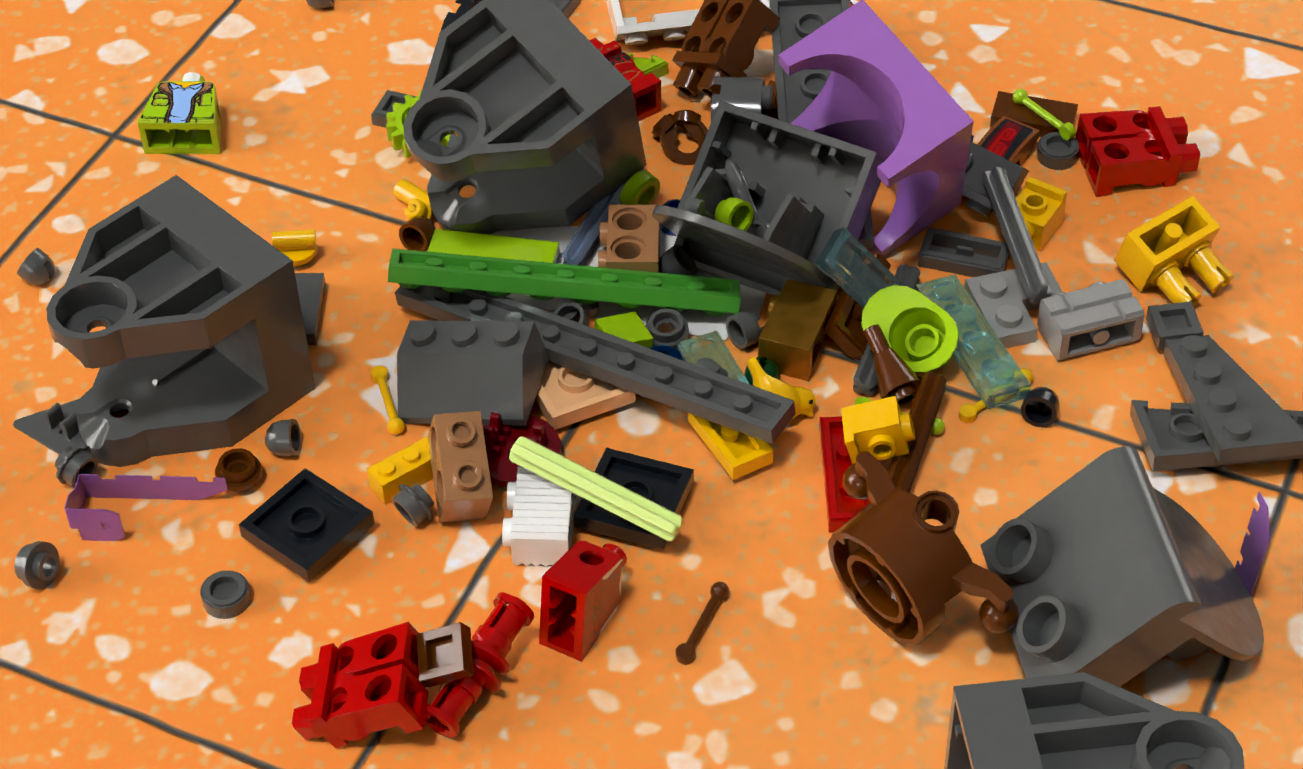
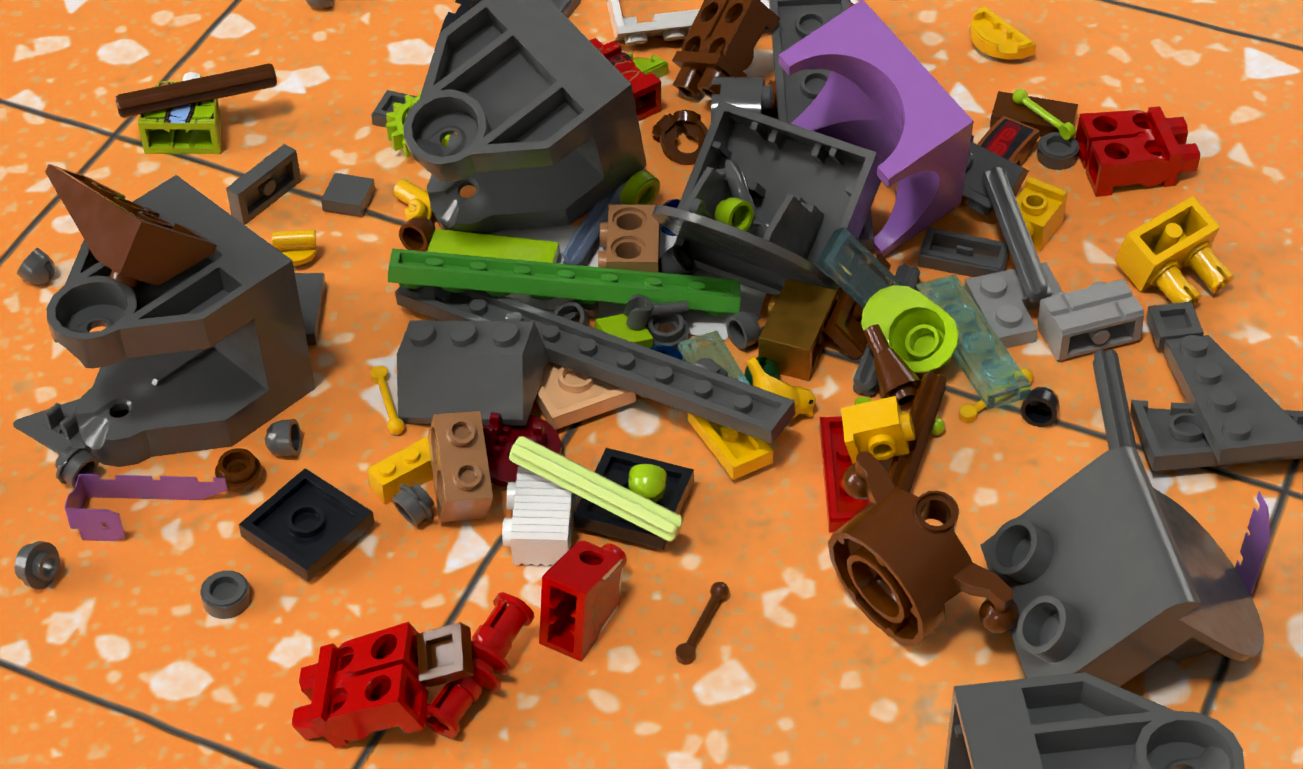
(126, 234): none -> reddish brown wedge
(196, 90): none -> reddish brown axle
(264, 184): none -> dark grey plate
(348, 194): none -> dark grey tile
(641, 308): none -> dark grey hand
(648, 481): none -> lime hinge
(998, 37): none -> yellow plate
(1113, 399): none -> dark grey axle

